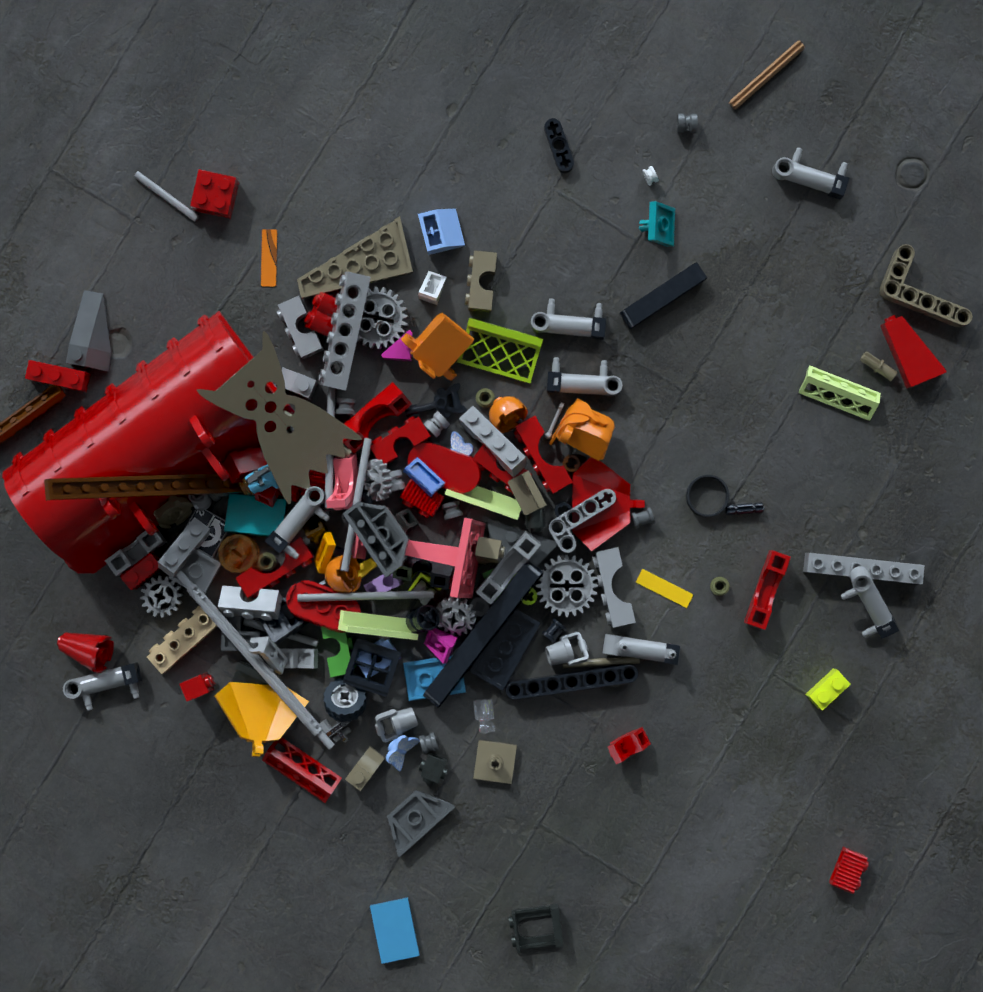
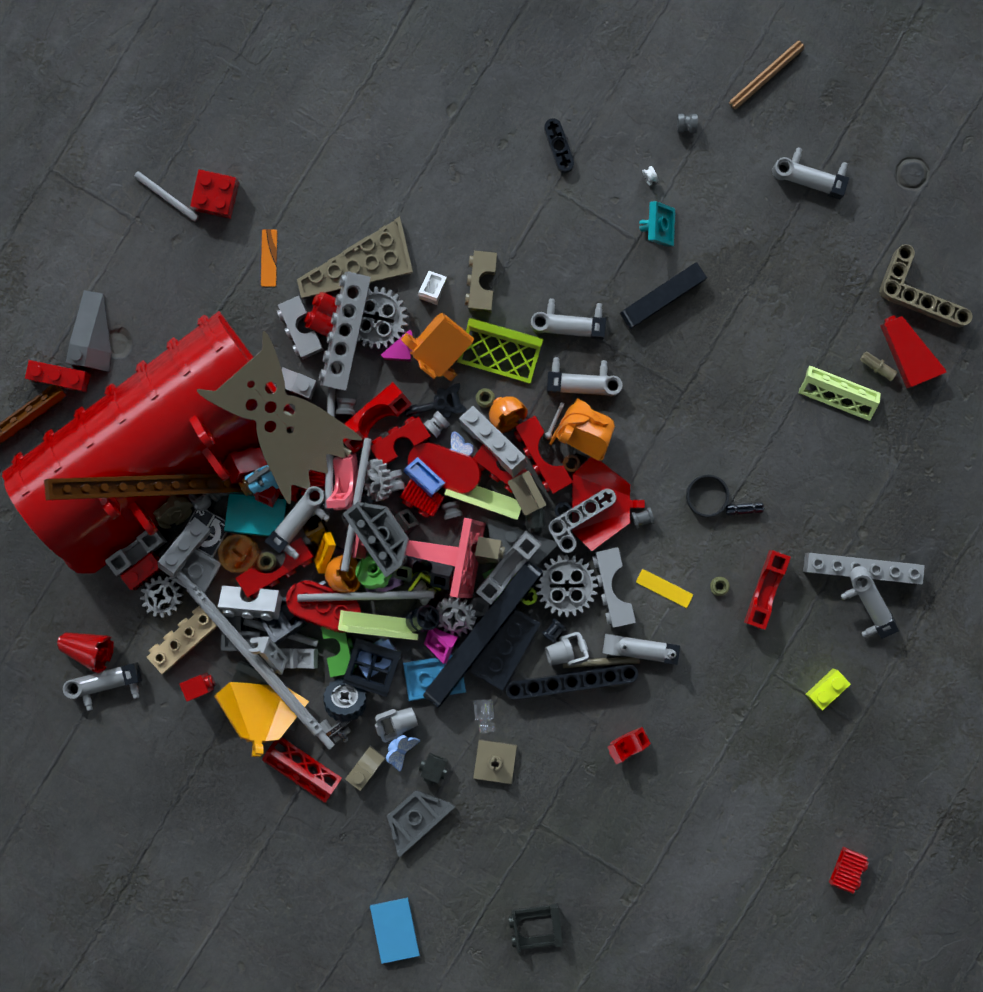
(369, 579): none -> bright green plate
(428, 743): dark grey wheel -> none
(441, 230): light blue slope -> none

